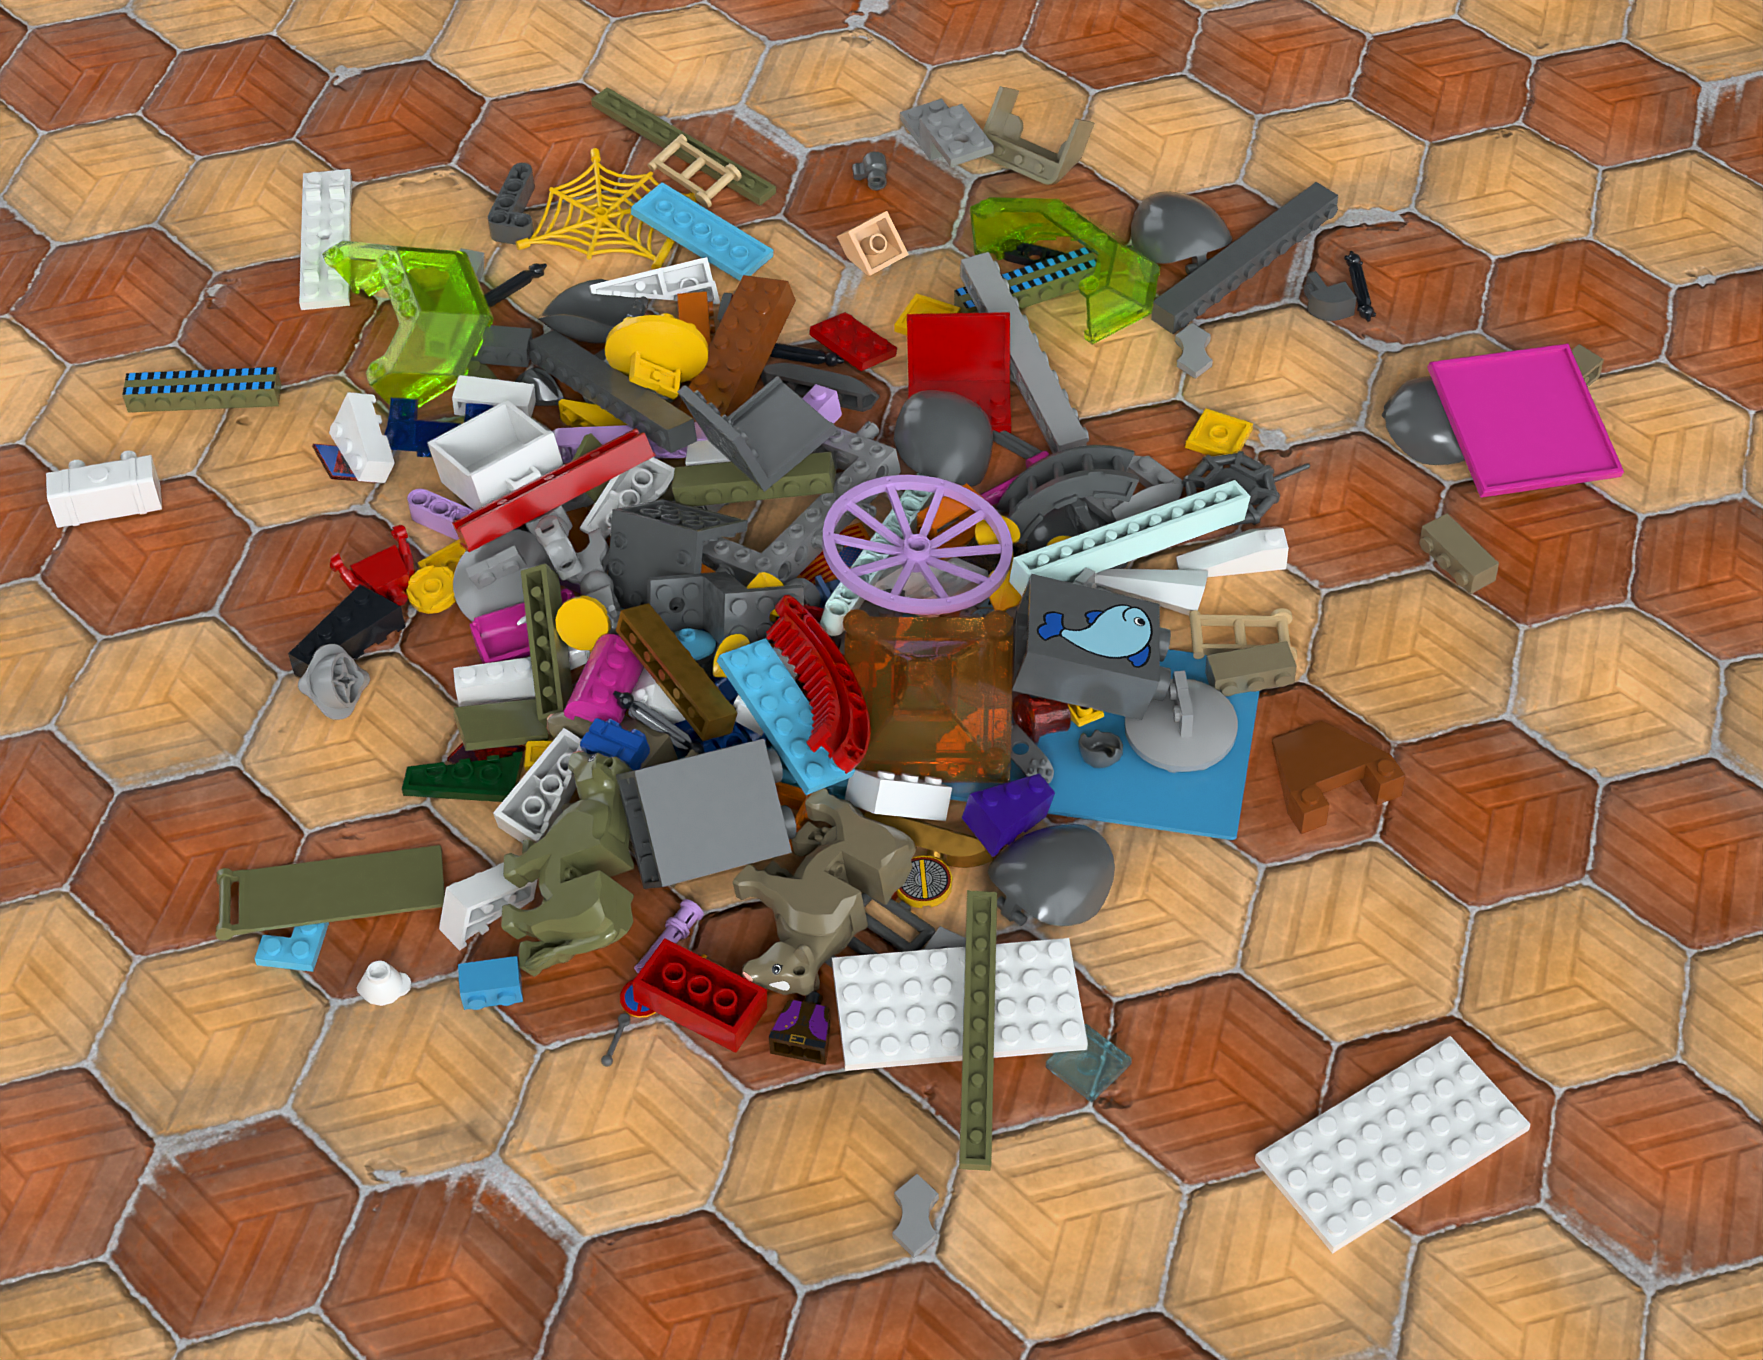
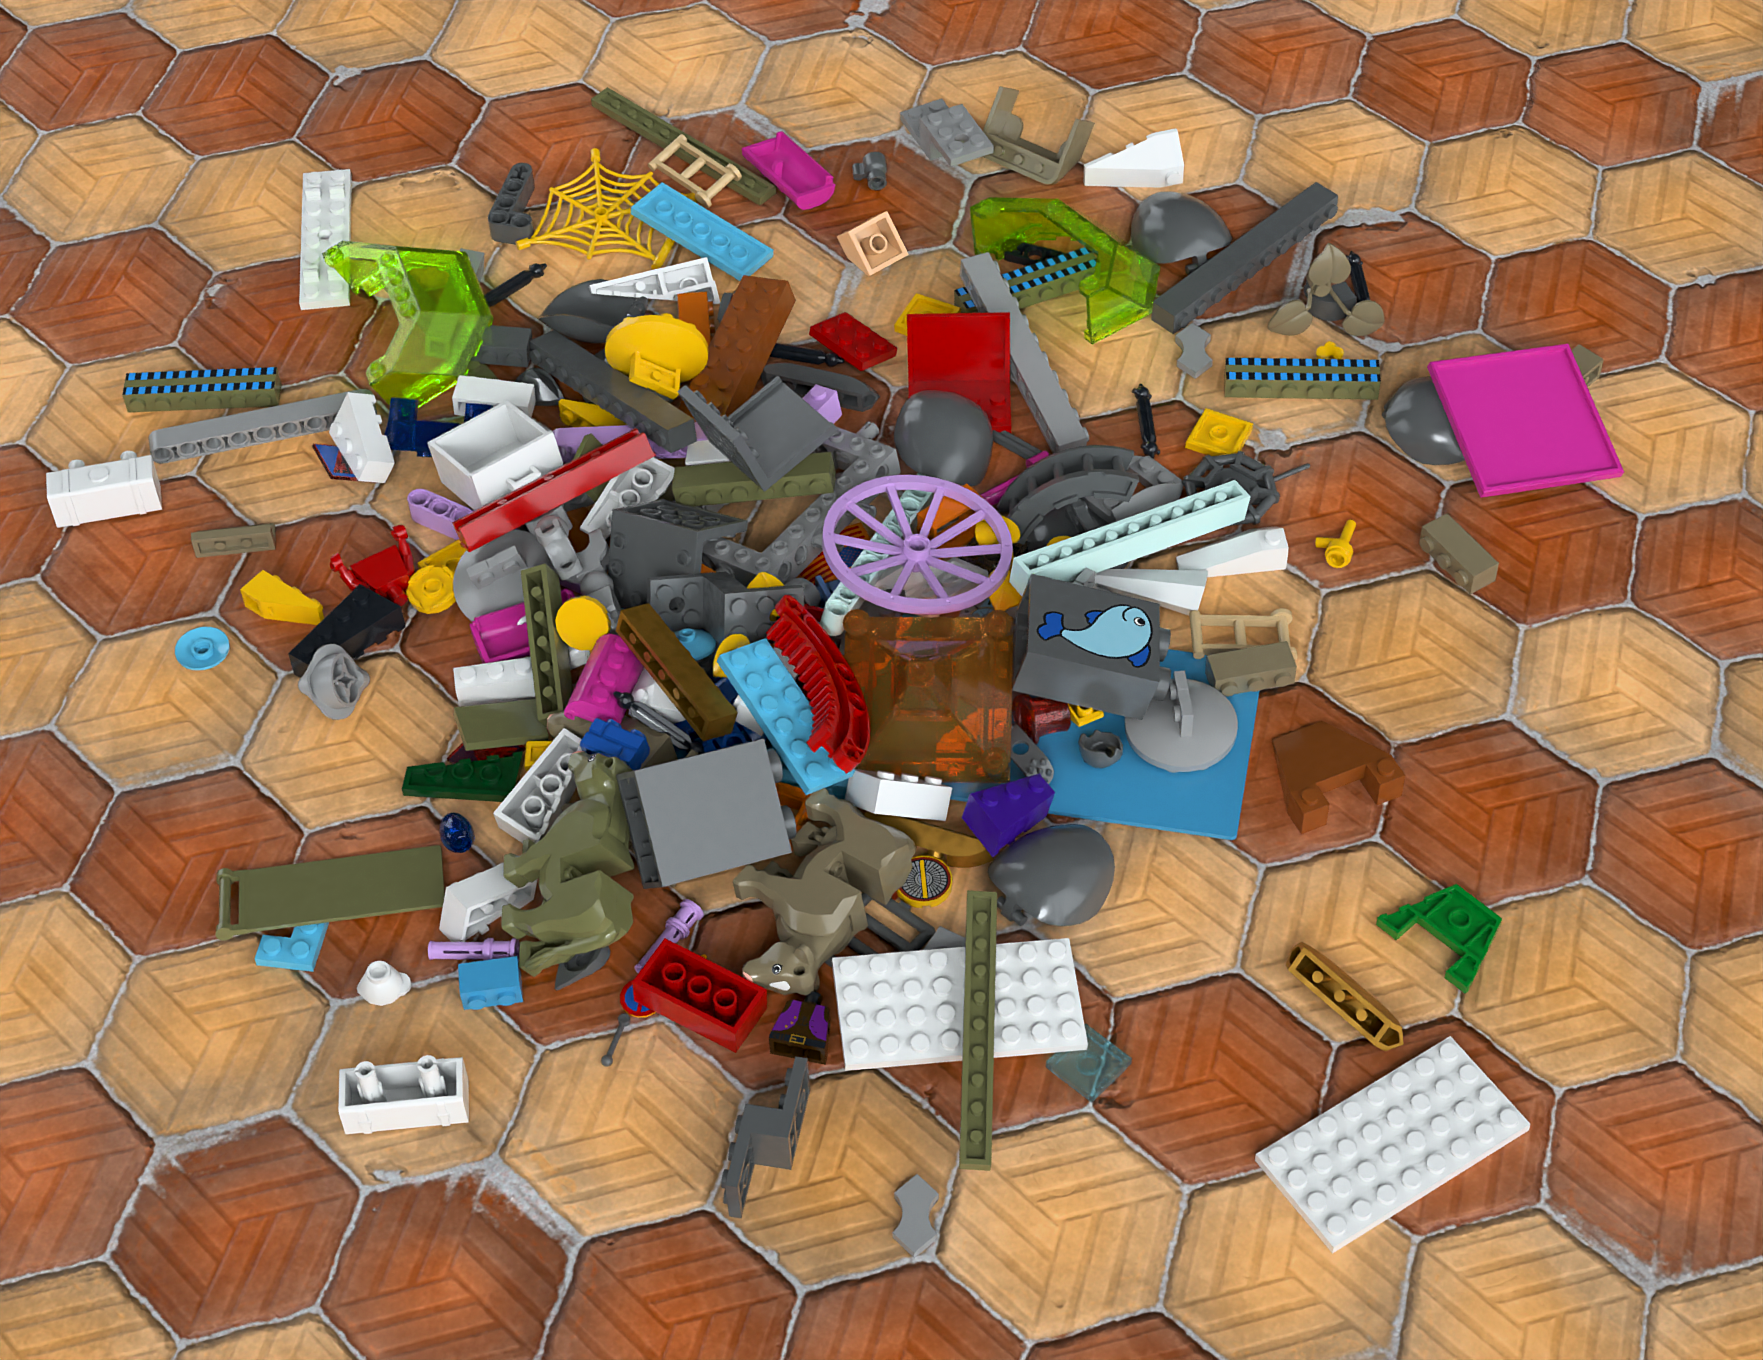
(202, 648): none -> medium azure dish
(234, 540): none -> dark tan panel
(246, 428): none -> light grey beam
(278, 601): none -> yellow slope
(403, 1095): none -> white piece
(456, 833): none -> clear blue animal
(474, 950): none -> lavender pin
(581, 966): none -> dark grey piece
(766, 1137): none -> dark grey bracket
(791, 170): none -> dark pink container
(1146, 421): none -> black wheel
(1147, 164): none -> white wedge
(1302, 378): none -> olive brick
(1327, 268): none -> dark tan plant
(1329, 351): none -> yellow plant
(1338, 550): none -> yellow piece
(1345, 996): none -> pearl gold brick
(1457, 922): none -> green wing

